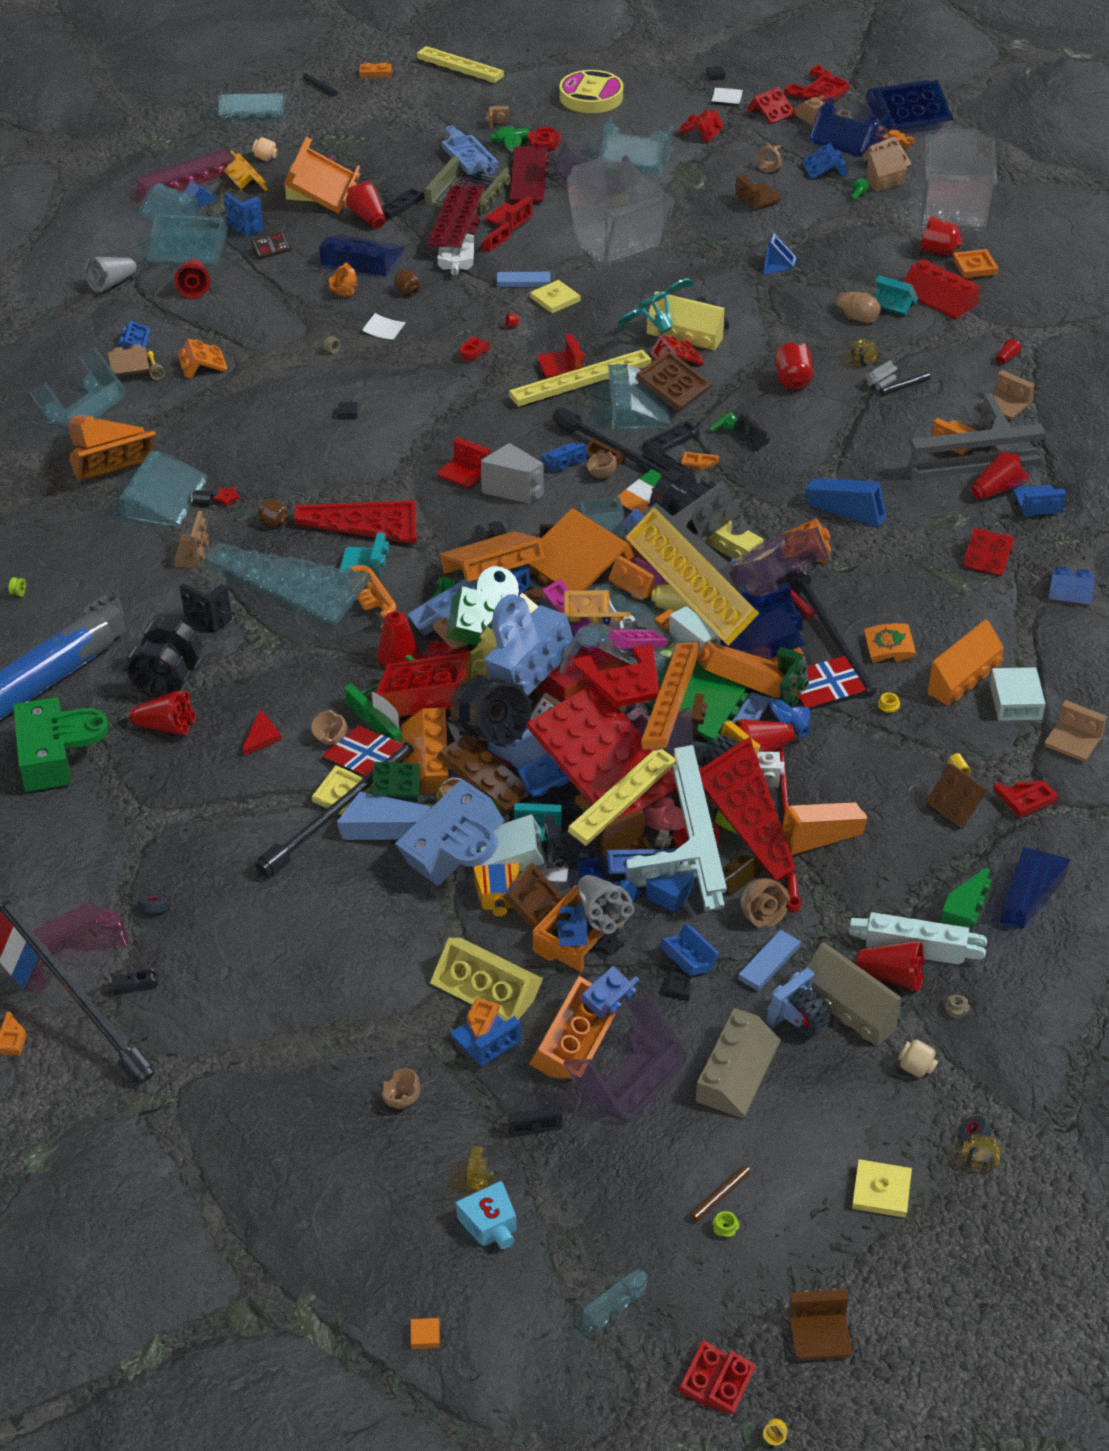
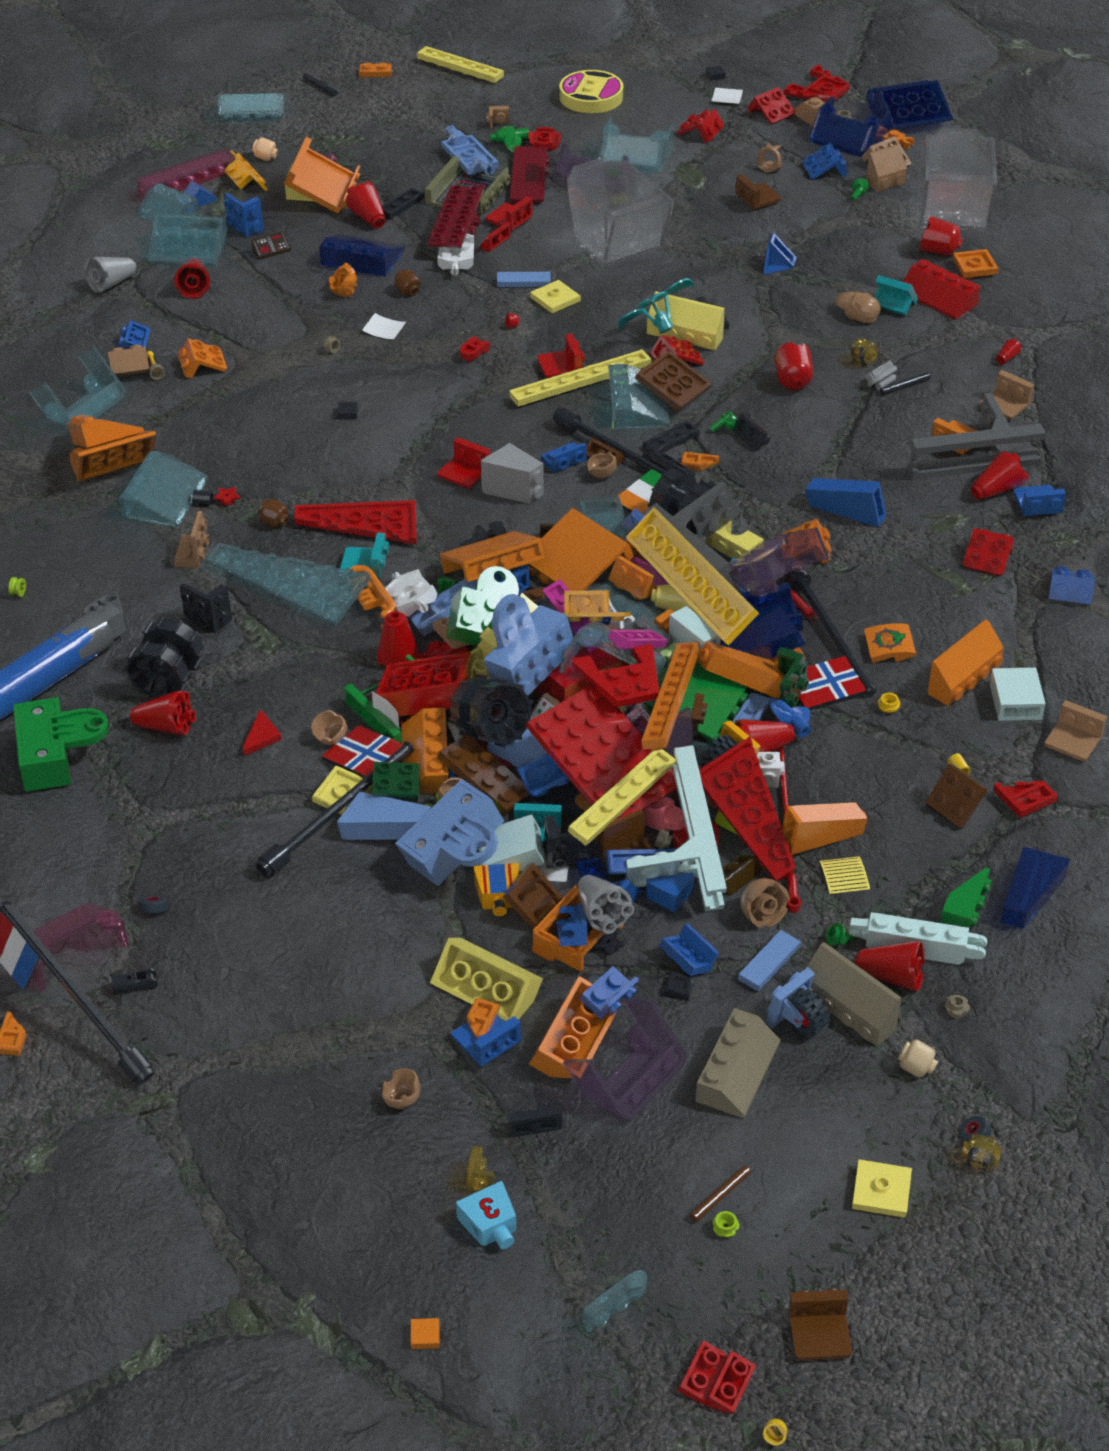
(411, 592): none -> white plate
(836, 935): none -> green plate
(845, 875): none -> light yellow sticker

